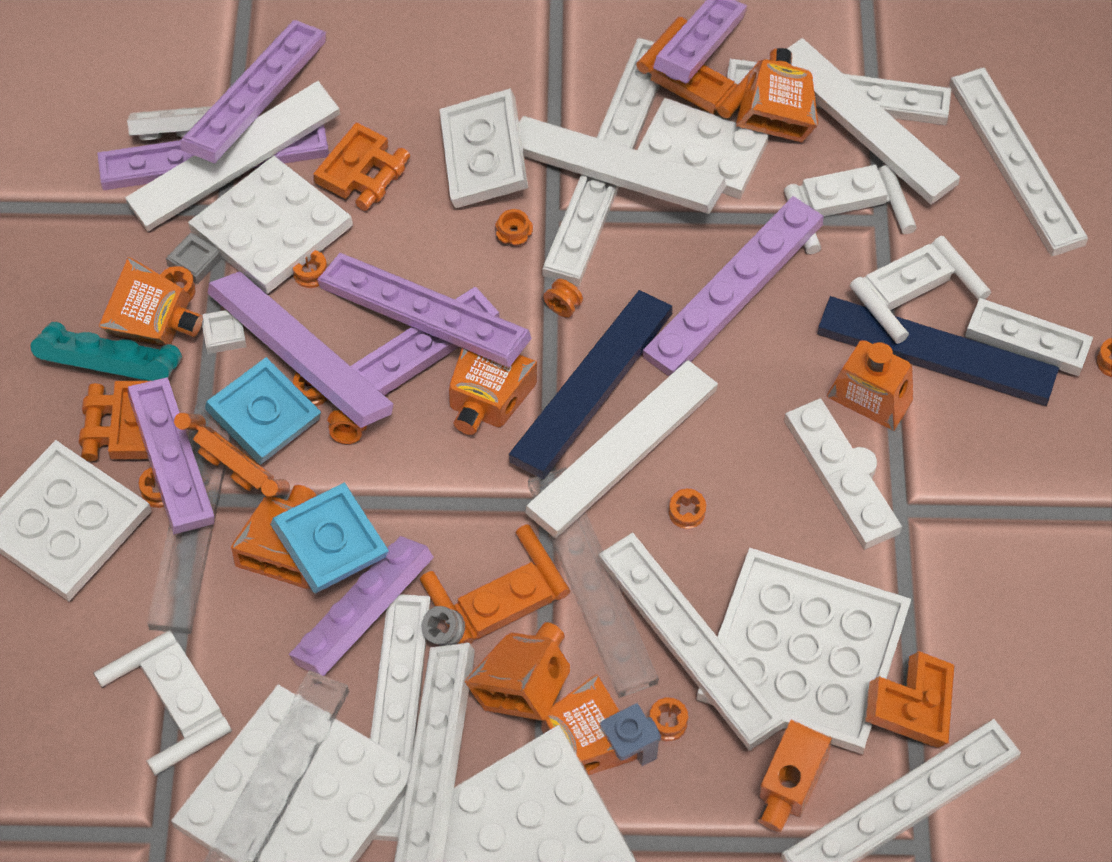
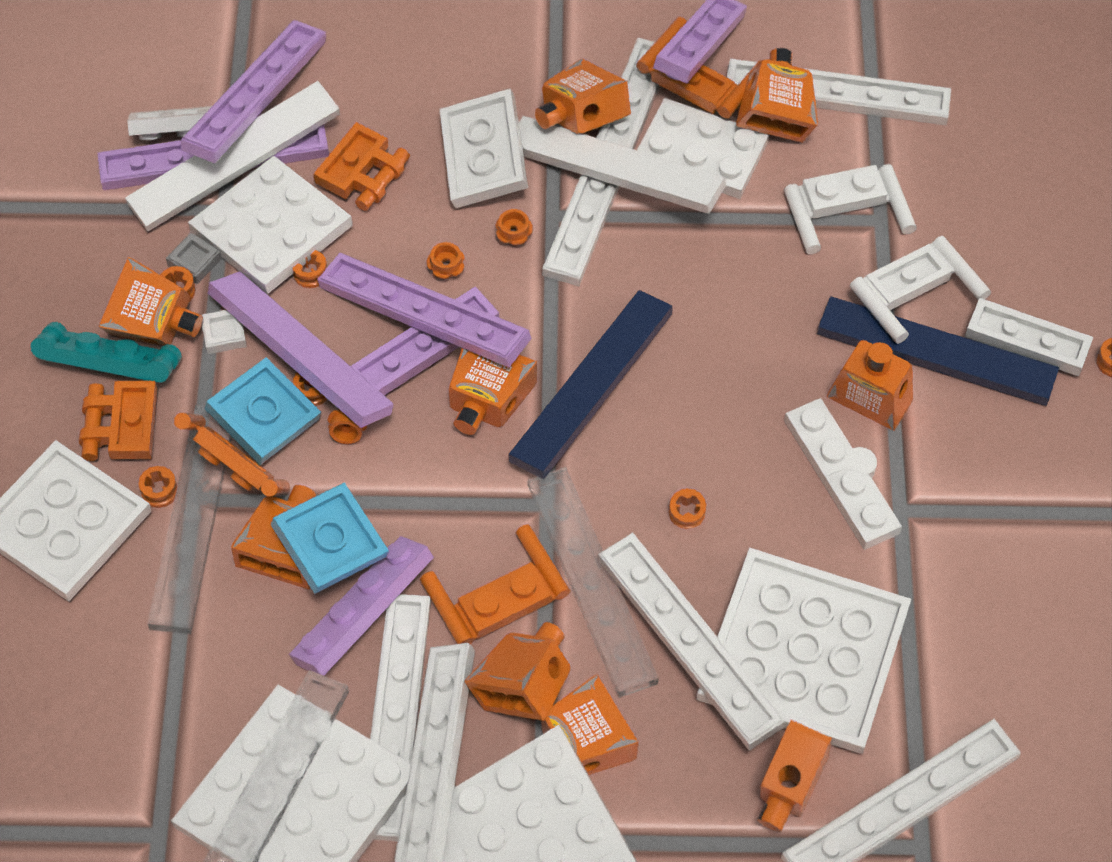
(170, 456): lavender plate -> none
(180, 692): white plate -> none
(445, 252): none -> orange plate
(451, 617): light grey bush -> none
(563, 298): orange bush -> none
(583, 98): none -> orange torso
(620, 449): white tile -> none
(632, 734): sand blue bracket -> none
(671, 706): orange bush -> none
(733, 286): lavender plate -> none
(874, 126): white tile -> none
(919, 708): orange plate -> none
(1018, 162): white tile -> none

